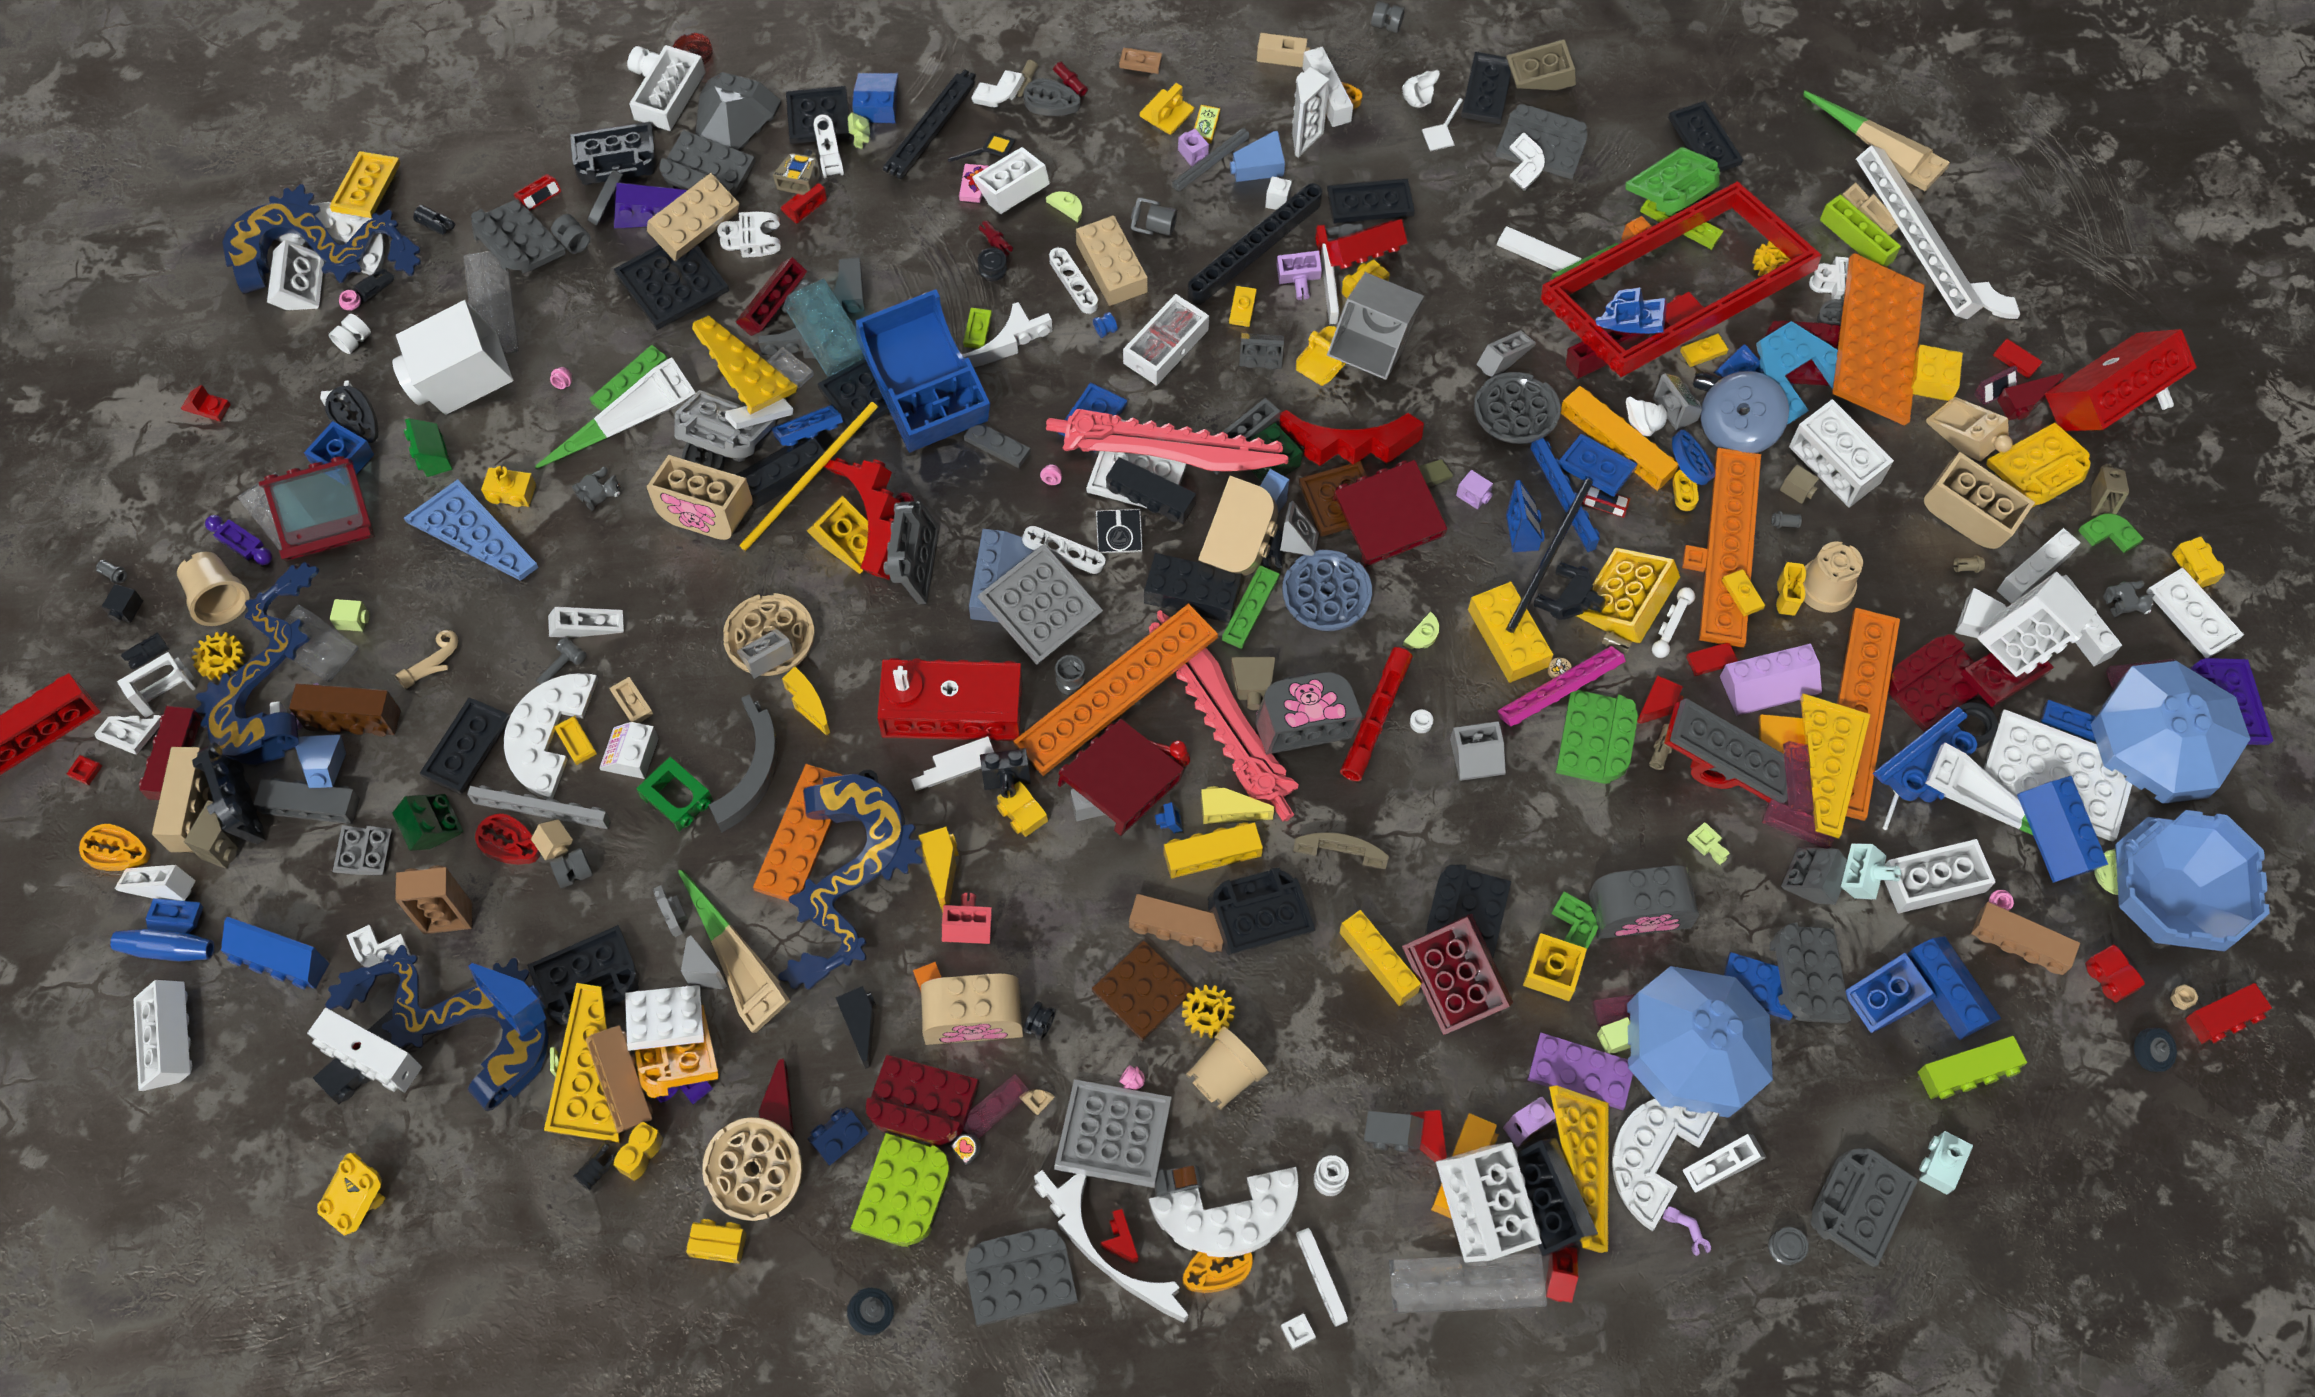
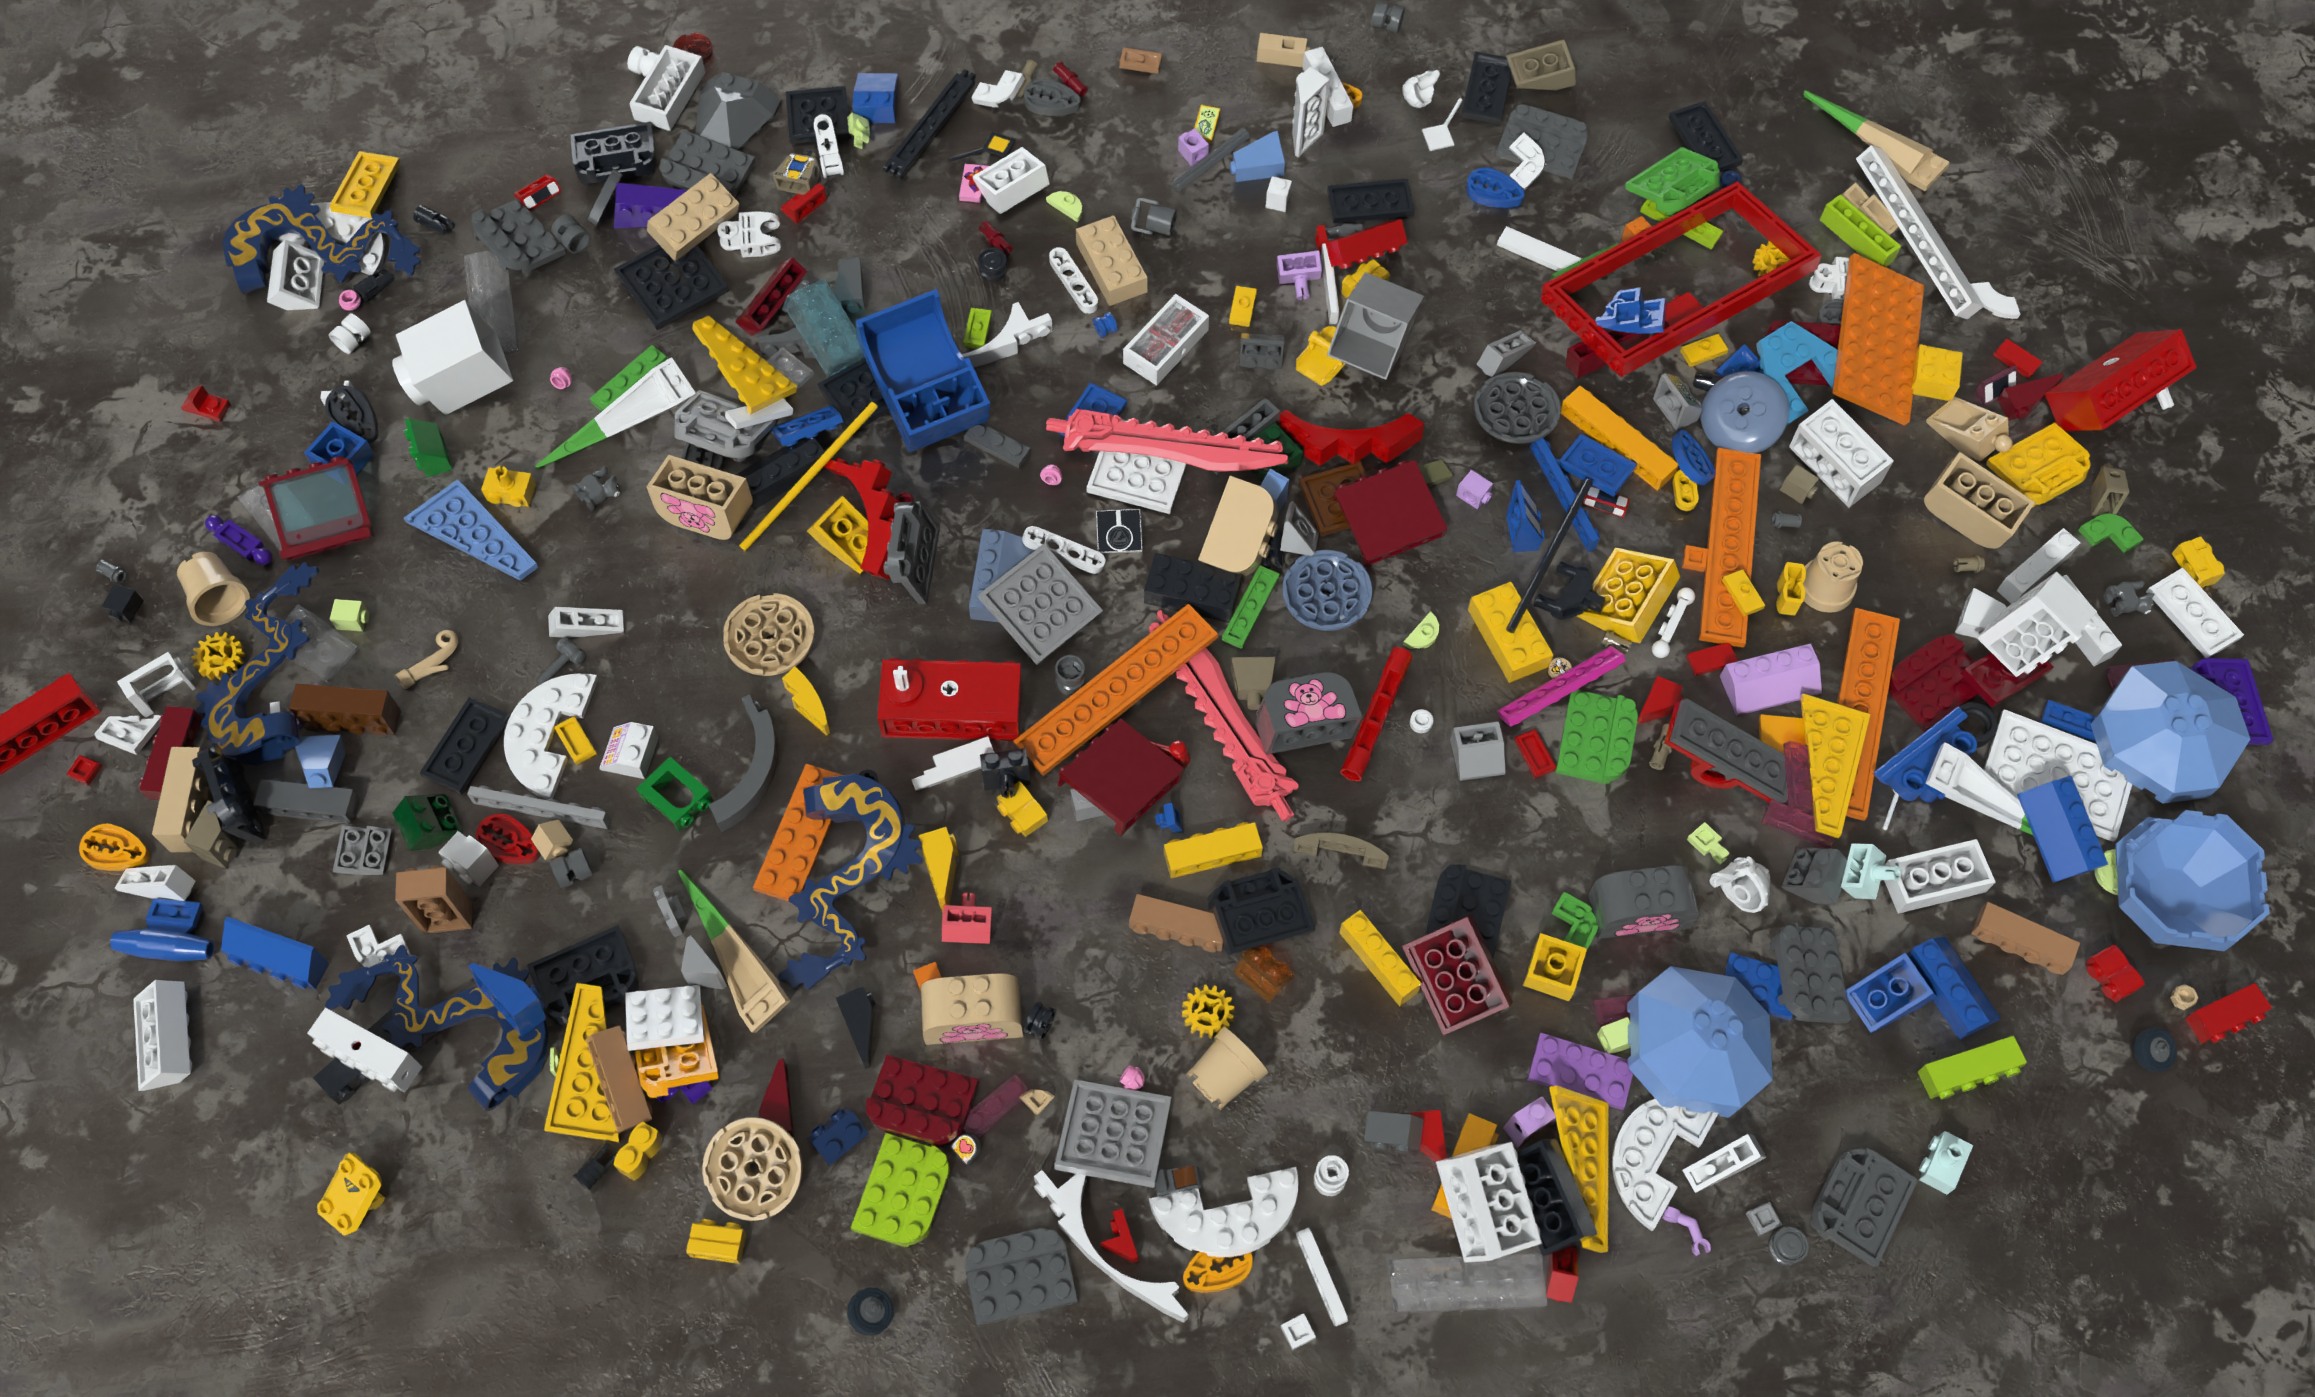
(145, 651): black hinge -> none
(468, 858): none -> white brick
(631, 701): tan plate -> none
(766, 653): light grey slope -> none
(1142, 990): reddish brown plate -> none
(1150, 490): black brick -> none
(1167, 109): yellow bracket -> none
(1227, 806): light yellow slope -> none
(1254, 244): black beam -> none
(1263, 972): none -> clear orange bracket
(1494, 179): none -> blue piece
(1535, 753): none -> red tile
(1646, 416): white hair -> none
(1729, 177): none -> dark blue tile
(1744, 884): none -> white head
(1763, 1219): none -> light grey tile
(2002, 899): bright pink plate -> none

